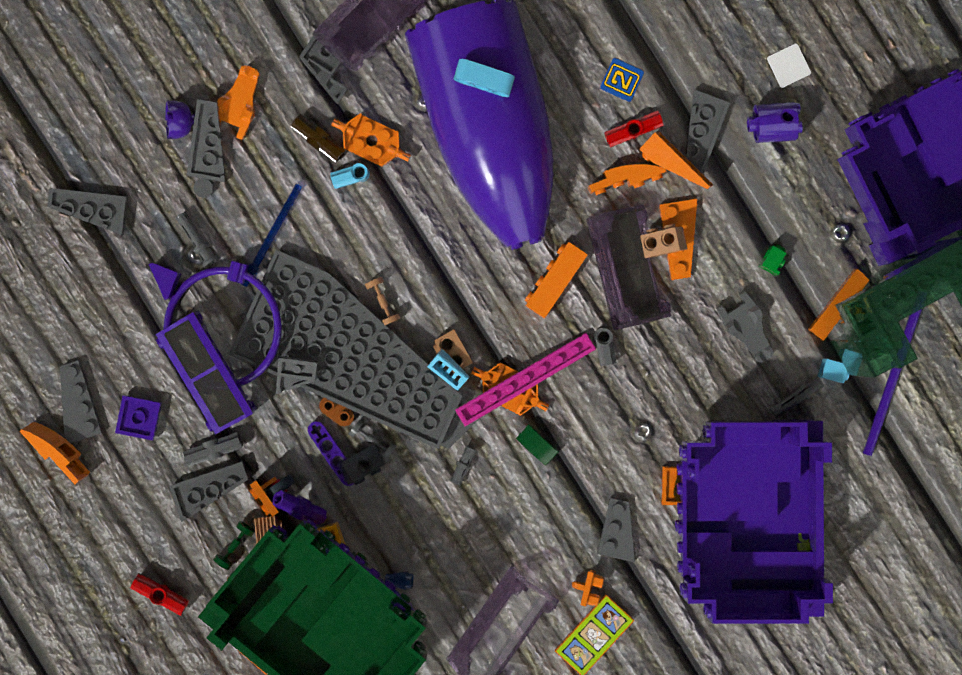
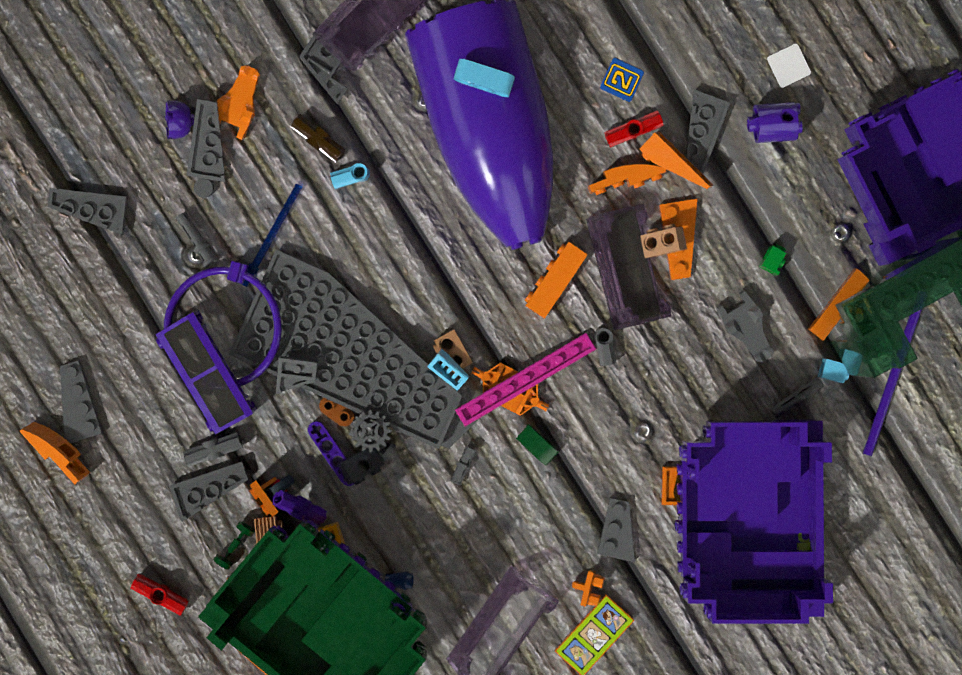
(138, 417): dark purple plate -> none
(166, 279): dark purple slope -> none
(359, 129): orange plate -> none
(364, 425): none -> dark grey gear
(382, 300): medium nougat wheel -> none

